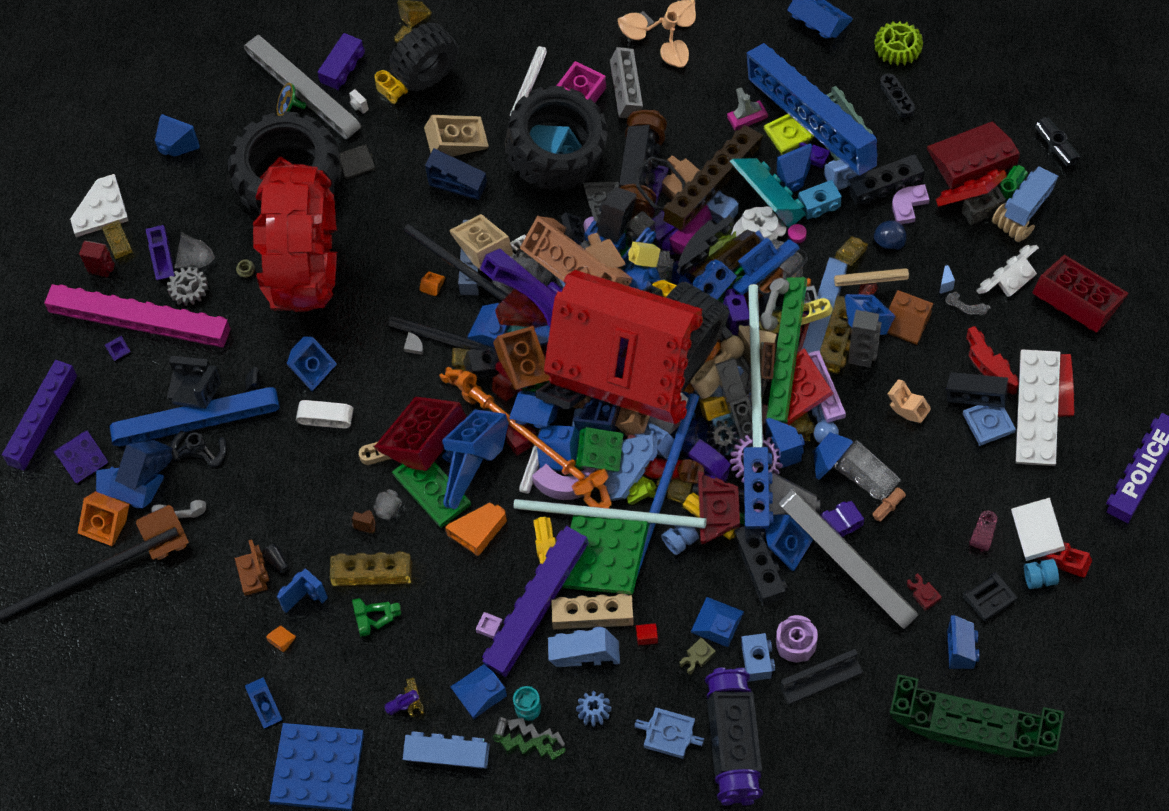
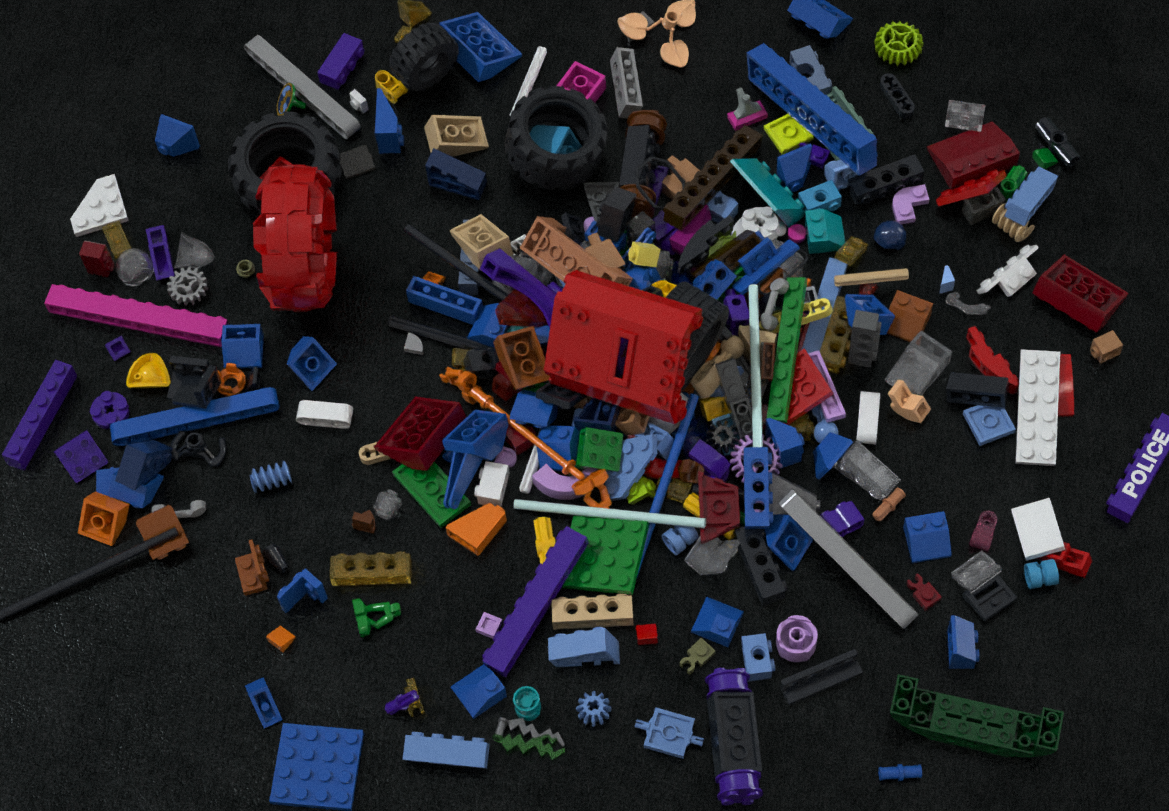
(102, 403): none -> dark purple plate
(134, 267): none -> clear cylinder
(148, 372): none -> yellow hat
(231, 372): none -> orange piece
(242, 345): none -> blue slope
(270, 476): none -> medium blue piece
(387, 129): none -> blue slope
(443, 300): none -> blue brick
(480, 46): none -> blue slope
(492, 483): none -> white brick
(507, 457): none -> lavender tile
(711, 556): none -> clear bracket
(806, 62): none -> sand blue arch
(823, 231): none -> teal slope
(868, 417): none -> white beam
(900, 772): none -> blue pin
(920, 363): none -> clear slope
(927, 537): none -> blue slope
(965, 115): none -> clear brick
(976, 571): none -> clear plate
(1044, 158): none -> green slope
(1106, 347): none -> medium nougat brick

